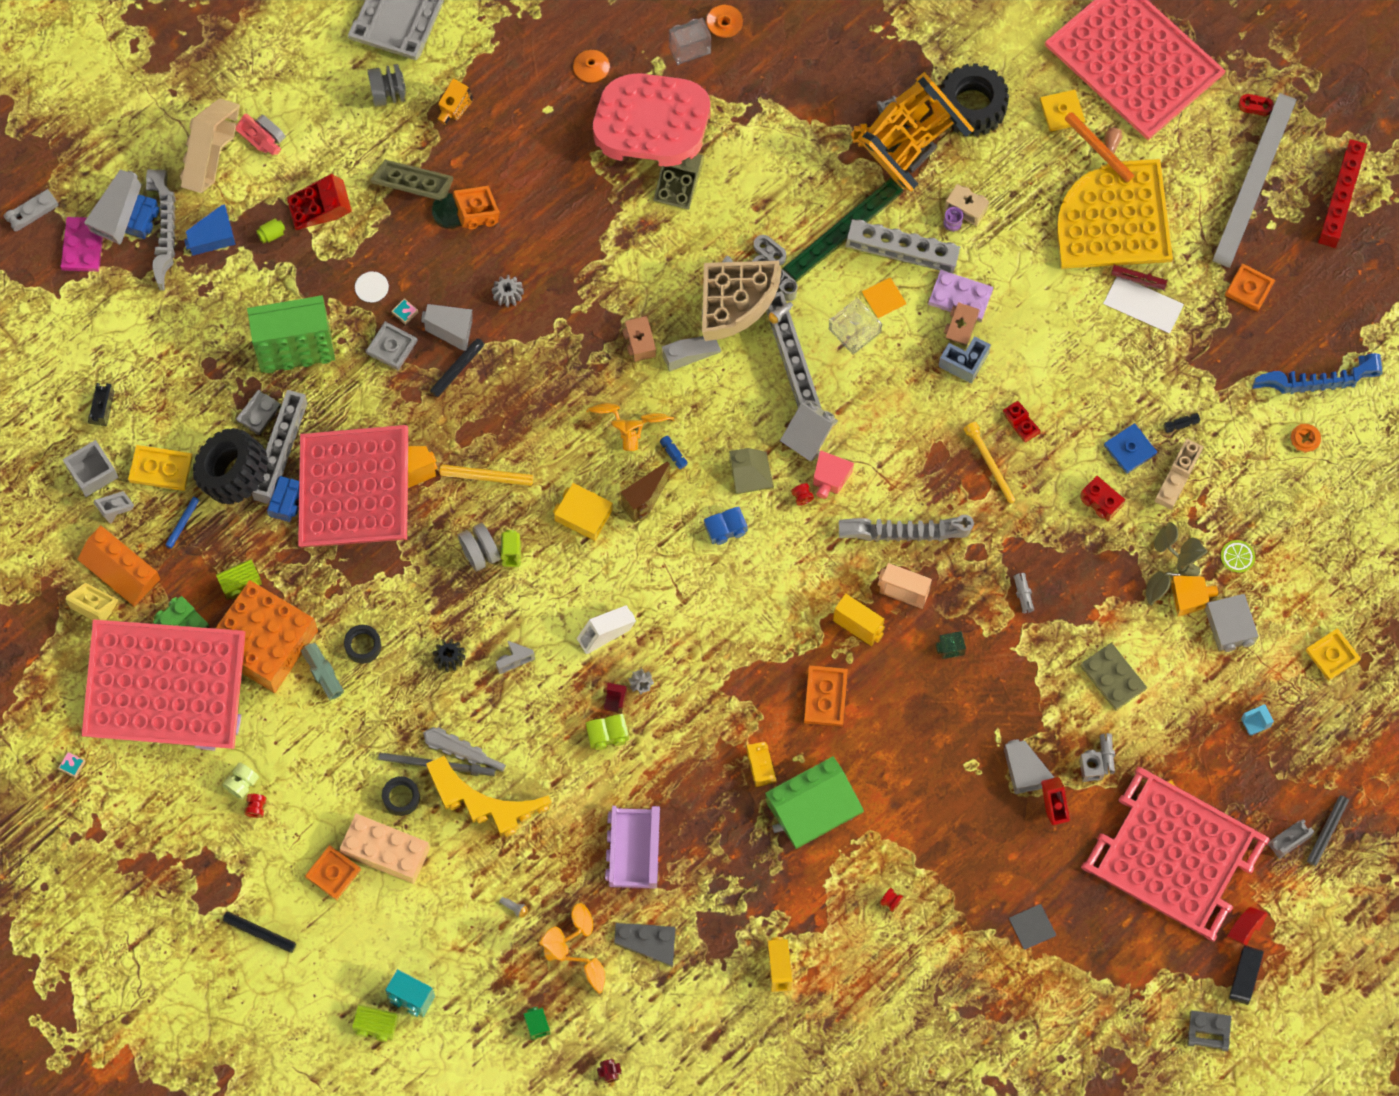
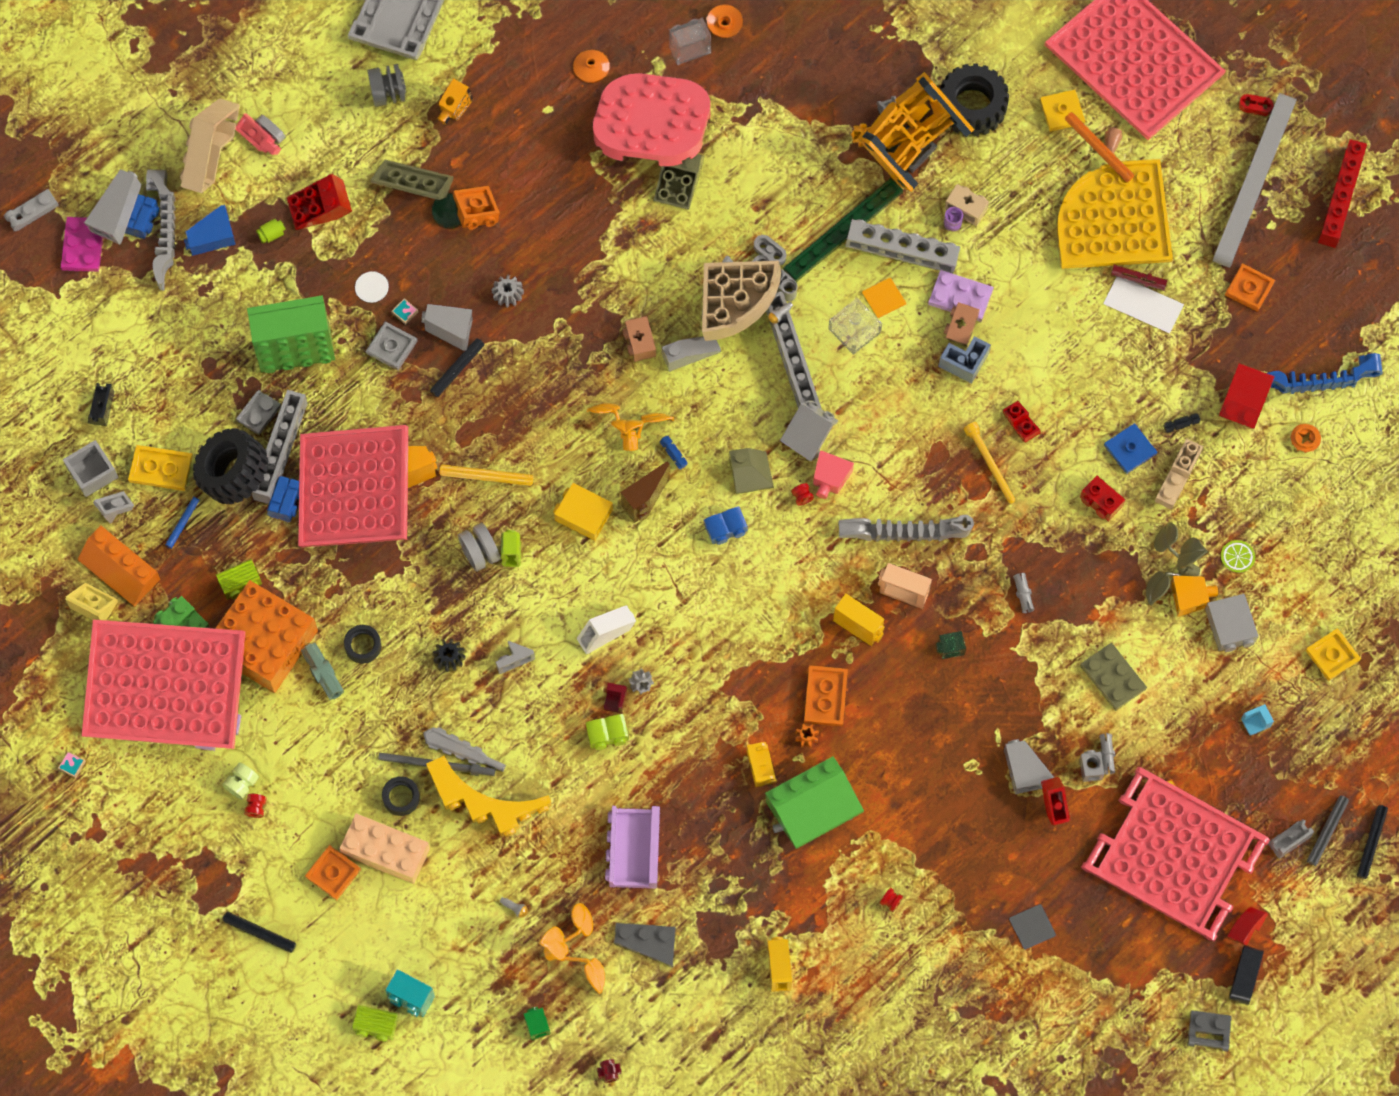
(803, 732): none -> orange gear
(1246, 396): none -> red slope
(1372, 841): none -> black axle

